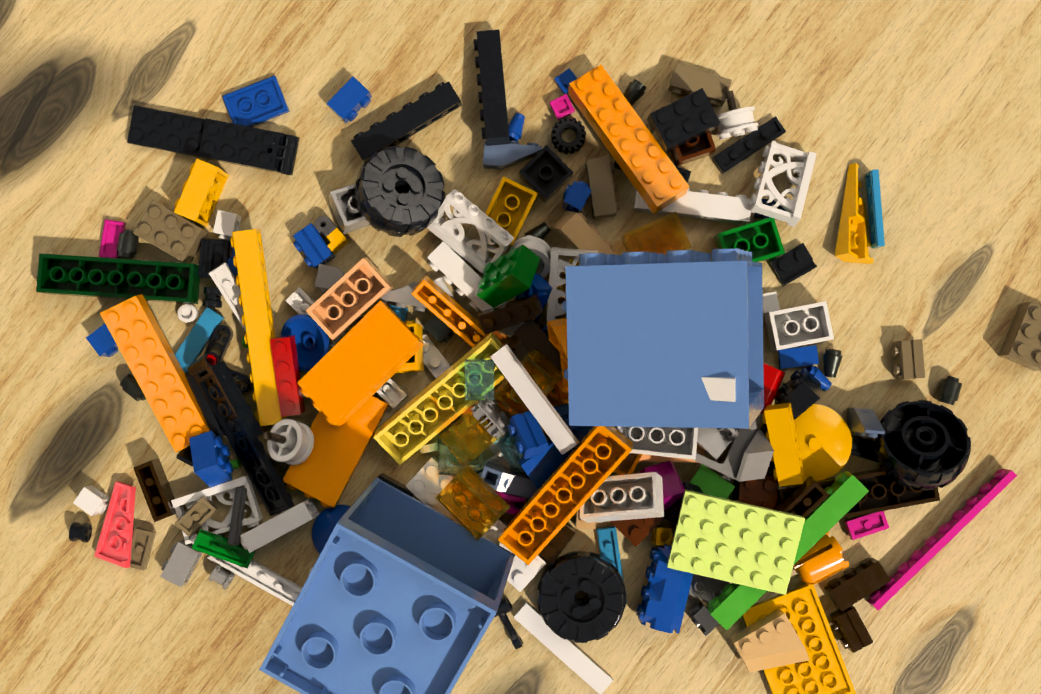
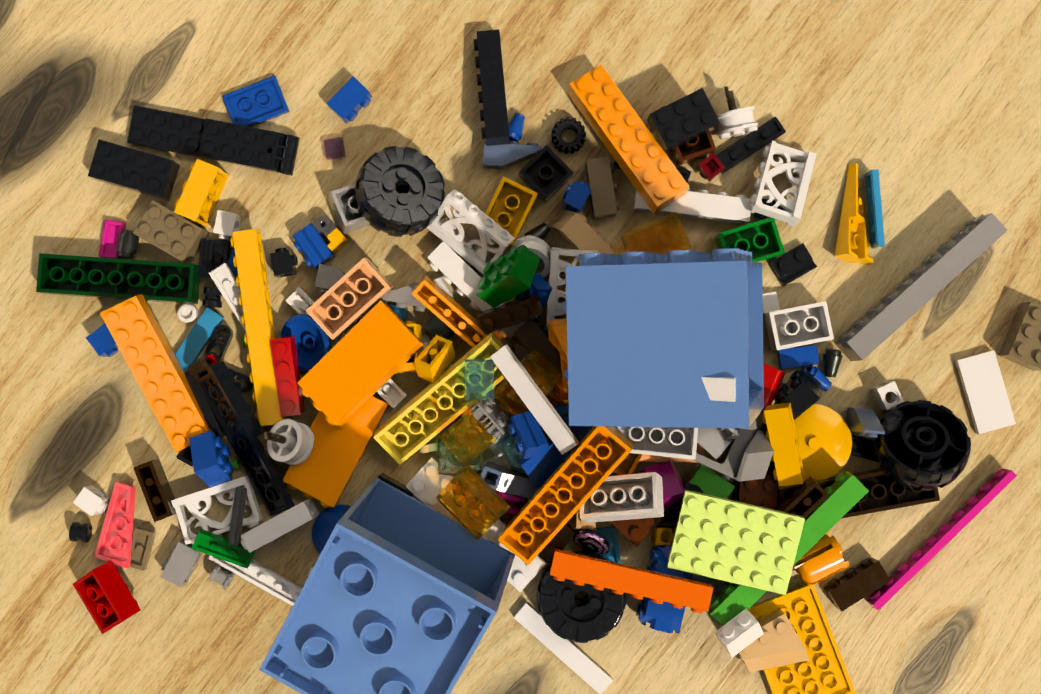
(106, 596): none -> red brick
(132, 388): pearl dark grey brick -> none
(133, 170): none -> black brick
(196, 515): dark tan plate -> none
(284, 262): none -> black brick
(334, 148): none -> tile
(408, 121): black brick -> none
(435, 359): none -> yellow brick
(505, 607): black brick -> none
(562, 107): dark pink plate -> none
(564, 79): blue plate -> none
(591, 541): none -> black dish
(631, 580): none -> orange brick
(634, 91): pearl dark grey cone -> none
(688, 80): dark tan brick -> none
(702, 618): dark grey brick -> none
(710, 167): none -> dark red brick
(739, 632): none -> white brick
(851, 628): dark brown brick -> none
(866, 524): dark pink plate -> none
(881, 390): none -> white brick
(908, 359): dark tan brick -> none
(920, 287): none -> light grey brick
(949, 390): pearl dark grey brick -> none
(985, 392): none -> white tile

